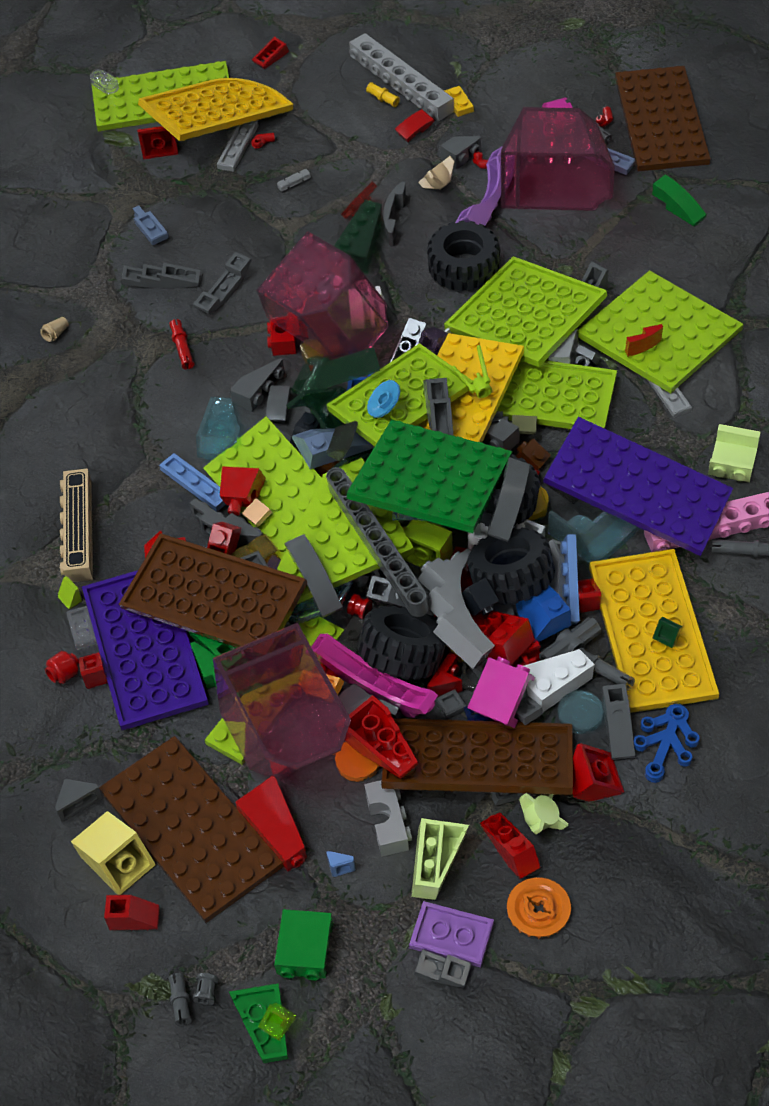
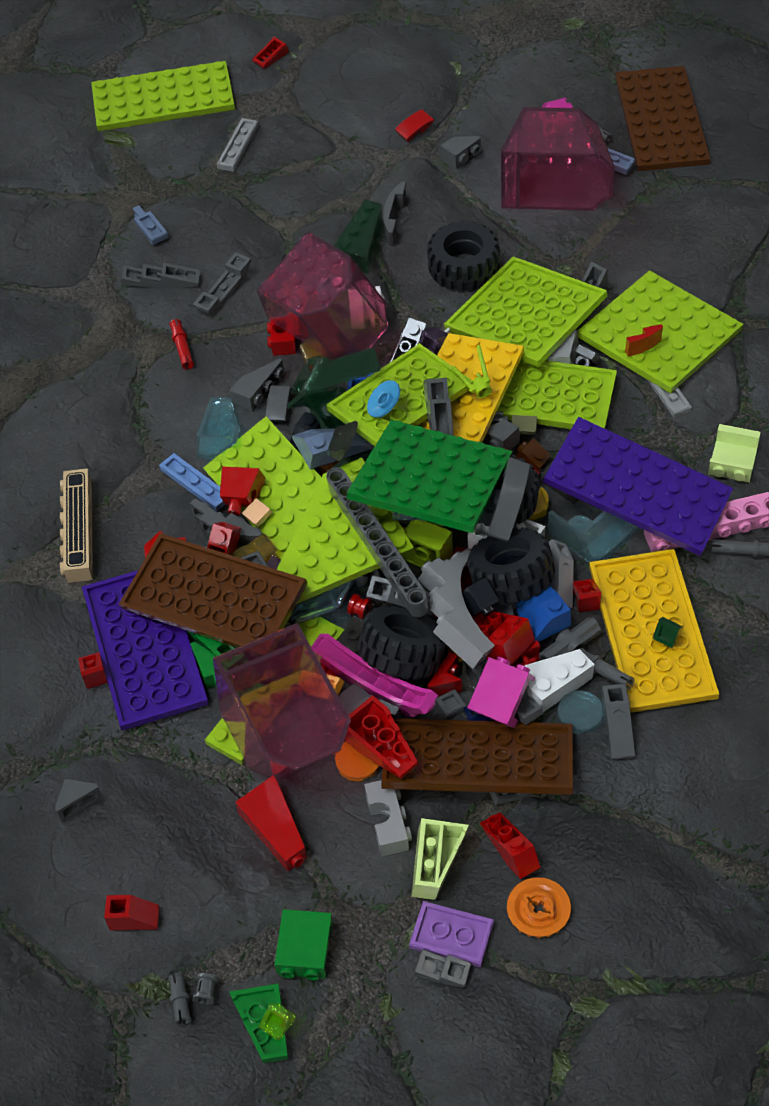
(53, 329): tan cone -> none
(62, 667): red head -> none
(69, 593): lime slope -> none
(81, 627): clear plate -> none
(104, 81): clear plate -> none
(114, 852): light yellow slope -> none
(157, 142): red slope -> none
(191, 828): reddish brown plate -> none
(213, 106): yellow plate -> none
(260, 139): red arm -> none
(293, 180): light grey axle -> none
(315, 574): dark grey slope -> none
(340, 863): medium blue slope -> none
(354, 205): clear red plate -> none
(383, 94): yellow pin -> none
(401, 77): light grey brick -> none
(439, 175): tan piece -> none
(461, 102): yellow plate -> none
(479, 160): red arm -> none
(482, 212): medium lavender arch -> none
(541, 813): yellowish green piece -> none
(569, 570): medium blue plate -> none
(594, 774): red slope -> none
(606, 118): red arm -> none
(666, 737): blue plant -> none
(678, 200): green slope -> none

